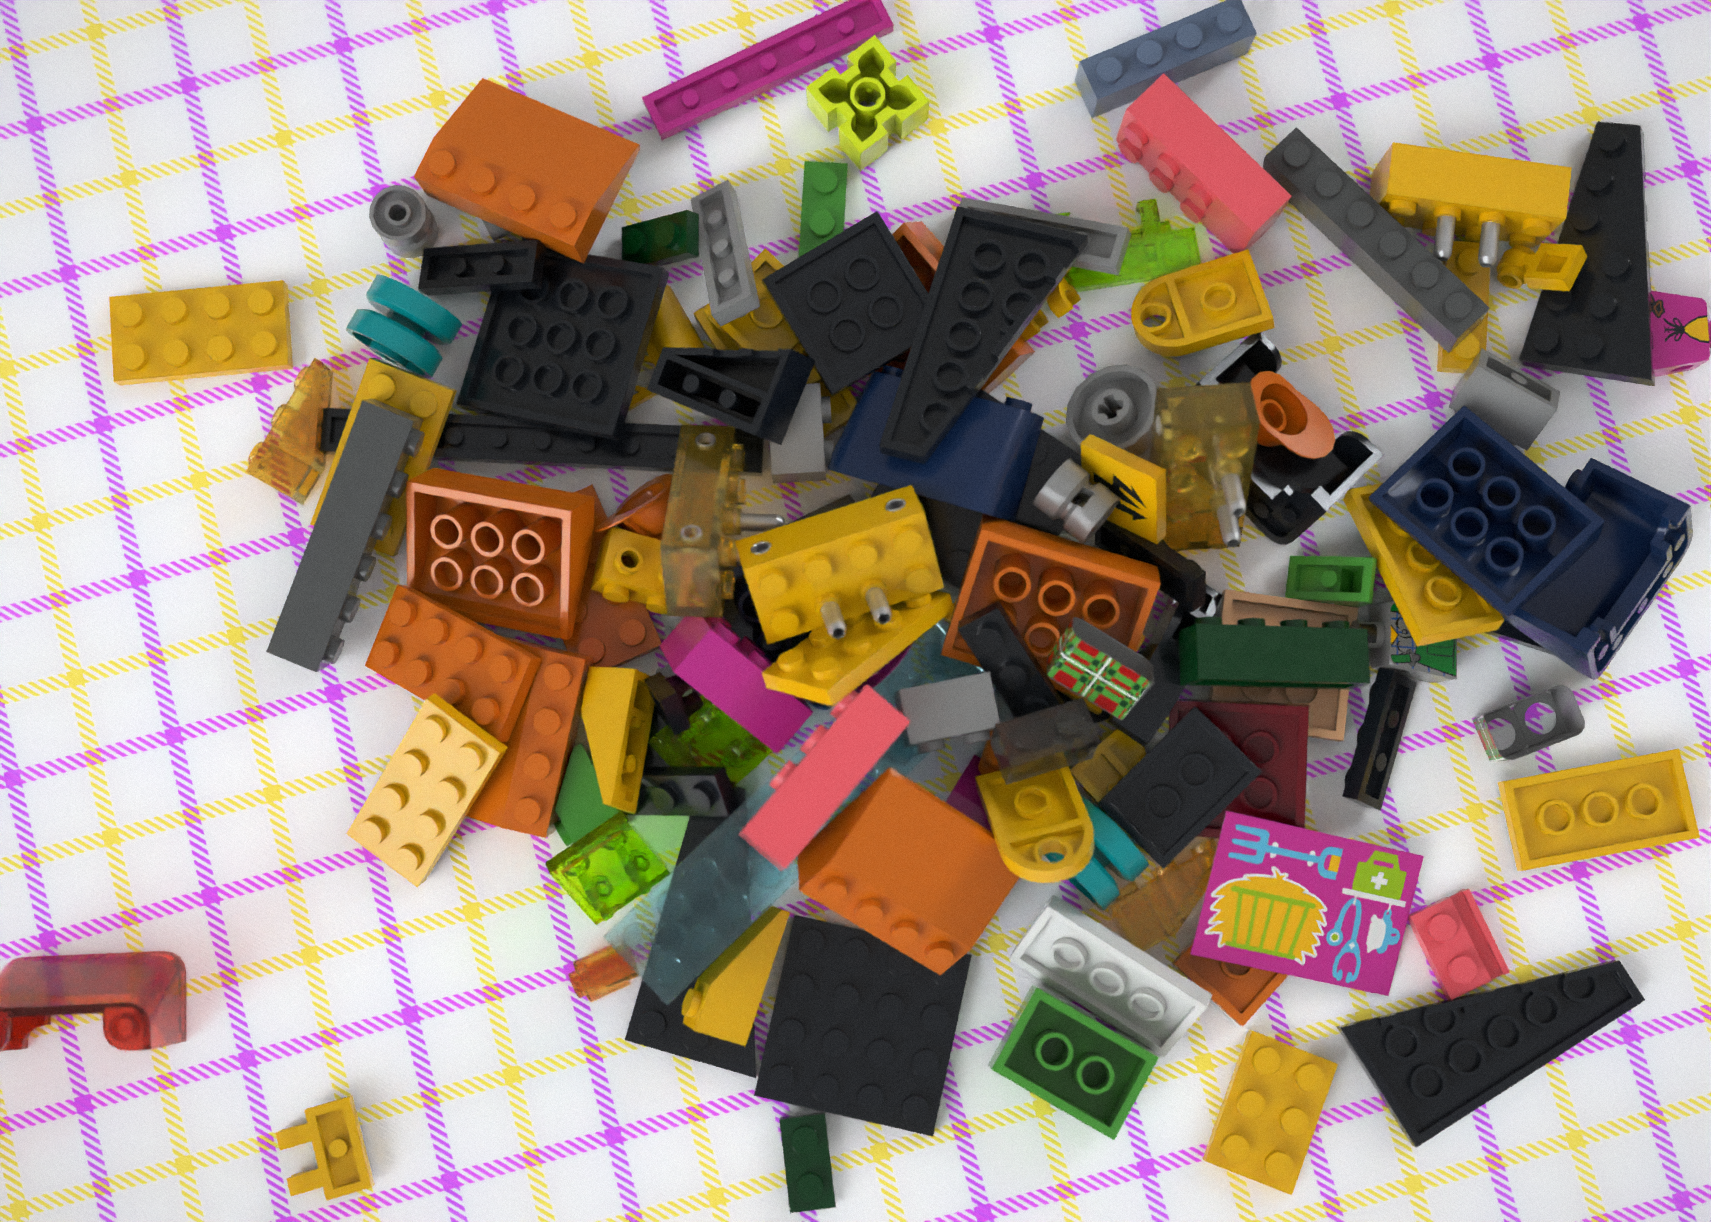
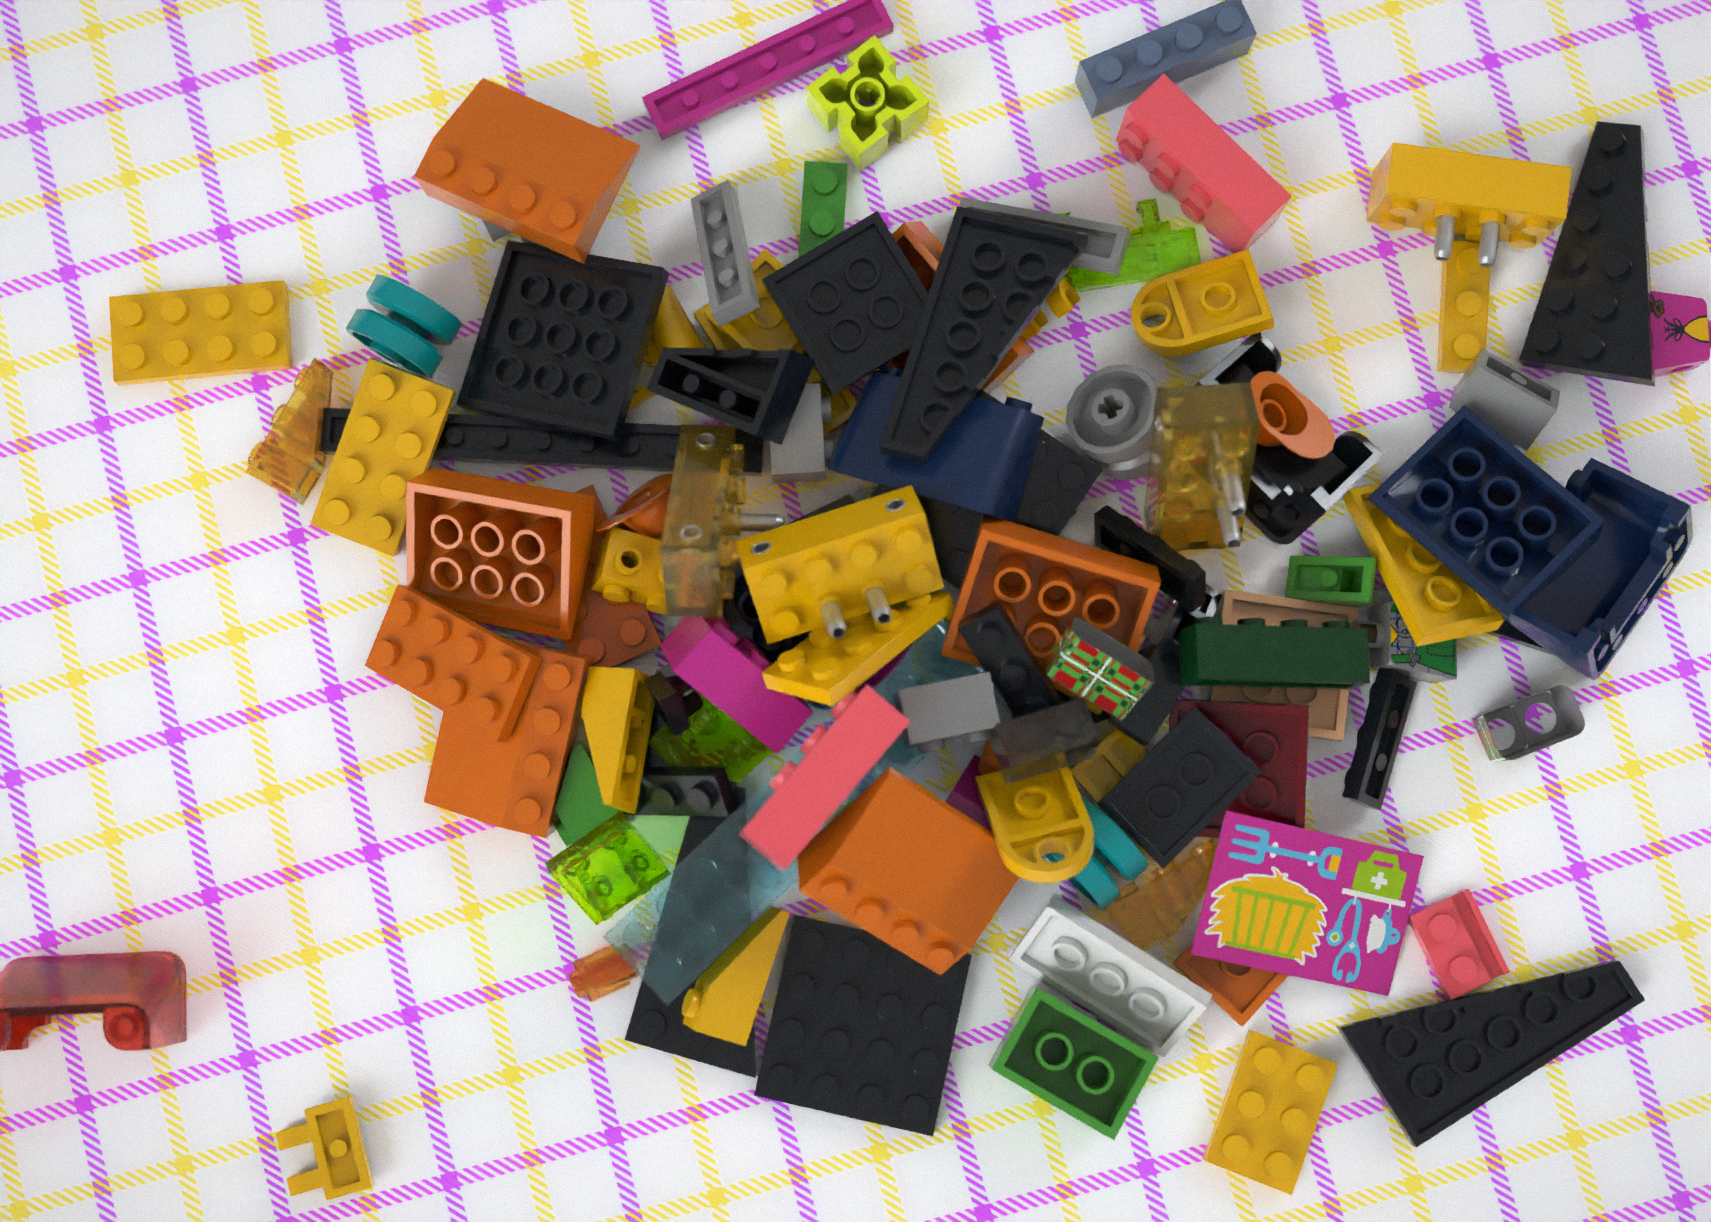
(345, 535): dark grey brick -> none
(403, 221): light grey wheel -> none
(426, 790): yellow plate -> none
(482, 267): black plate -> none
(662, 239): dark green plate -> none
(807, 1162): dark green plate -> none
(1062, 492): light grey wheel -> none
(1135, 481): yellow tile -> none
(1375, 241): dark grey brick -> none
(1548, 269): yellow plate -> none
(1598, 810): yellow plate -> none

